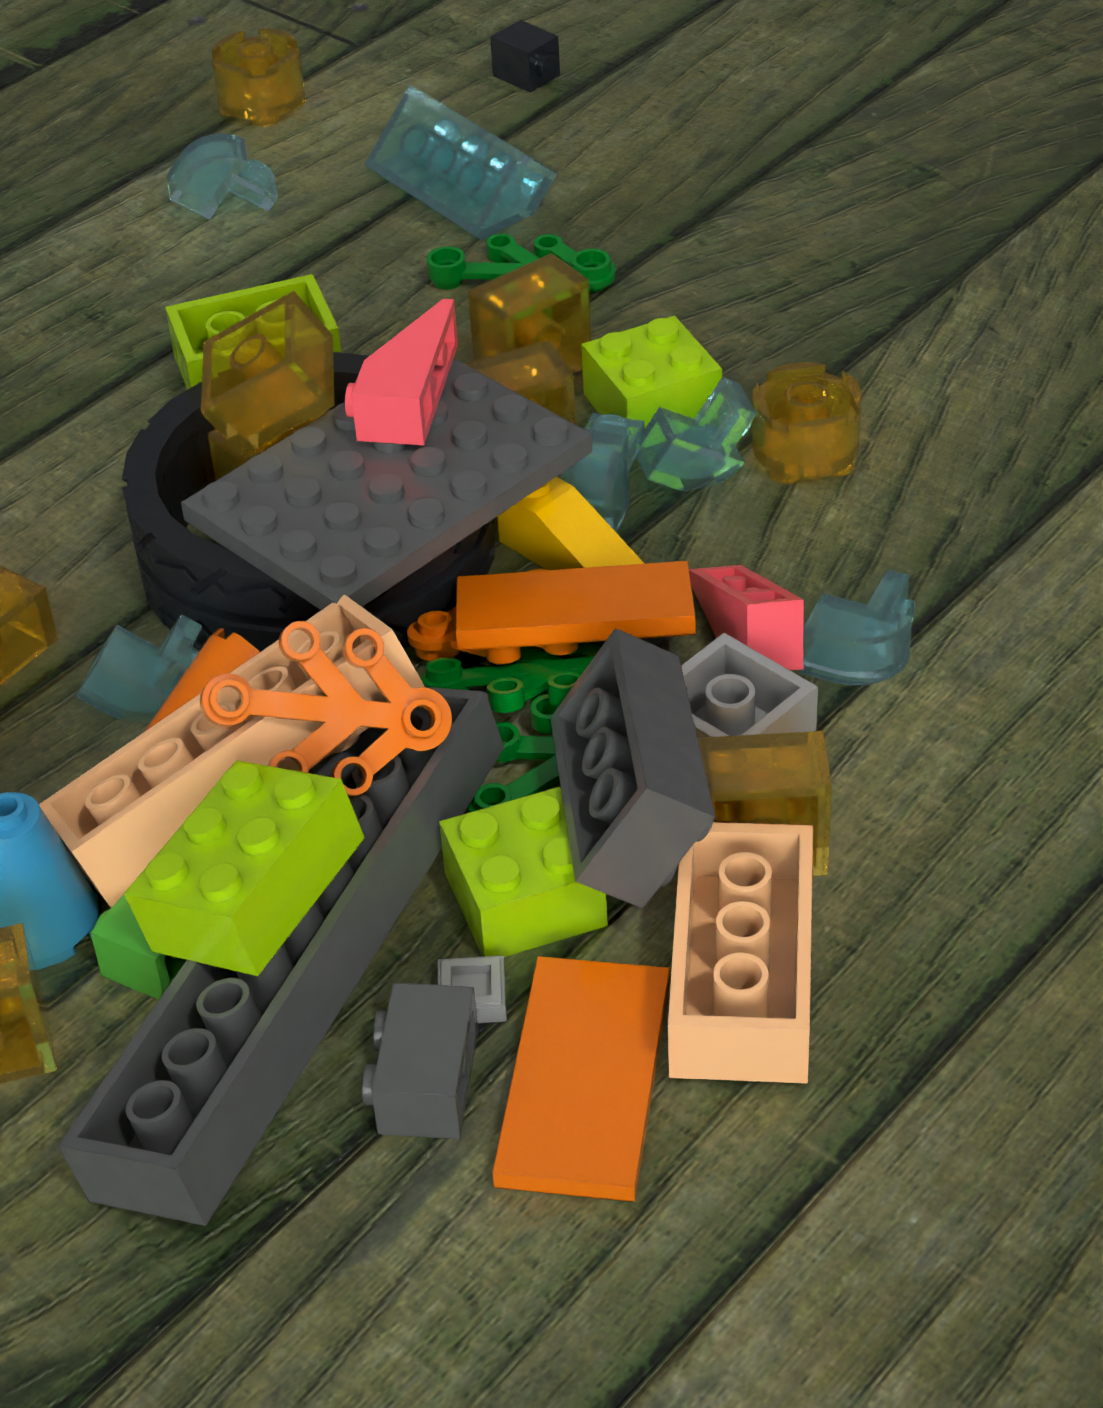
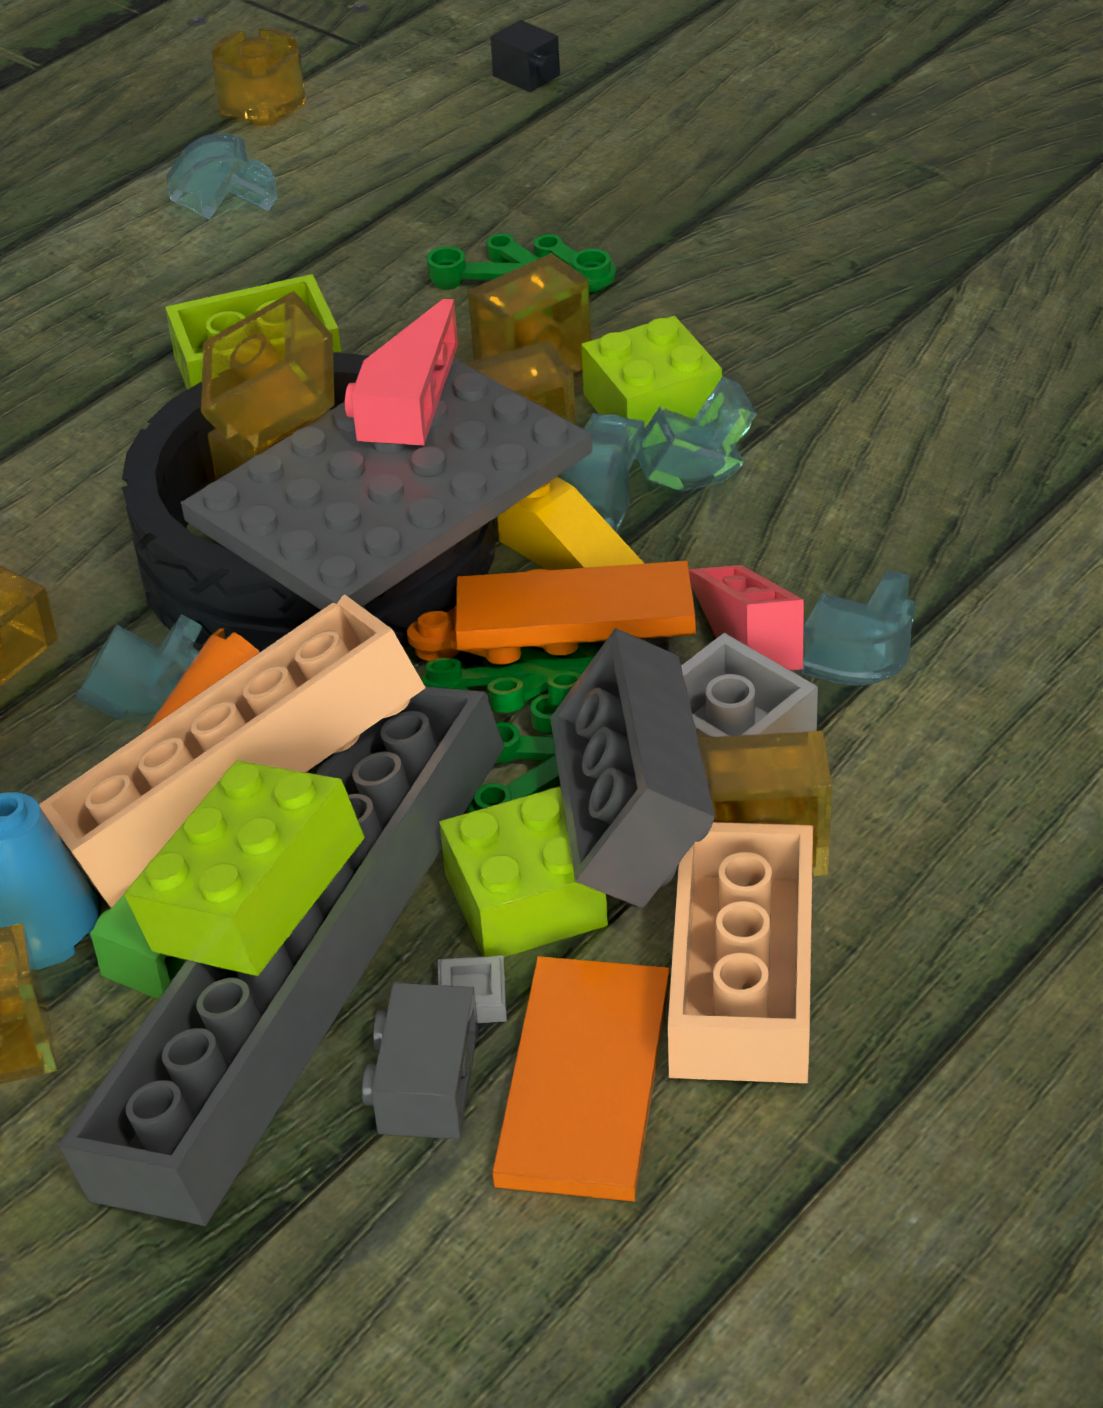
(340, 709): orange plant -> none
(458, 166): clear light blue slope -> none
(806, 422): clear yellow brick -> none

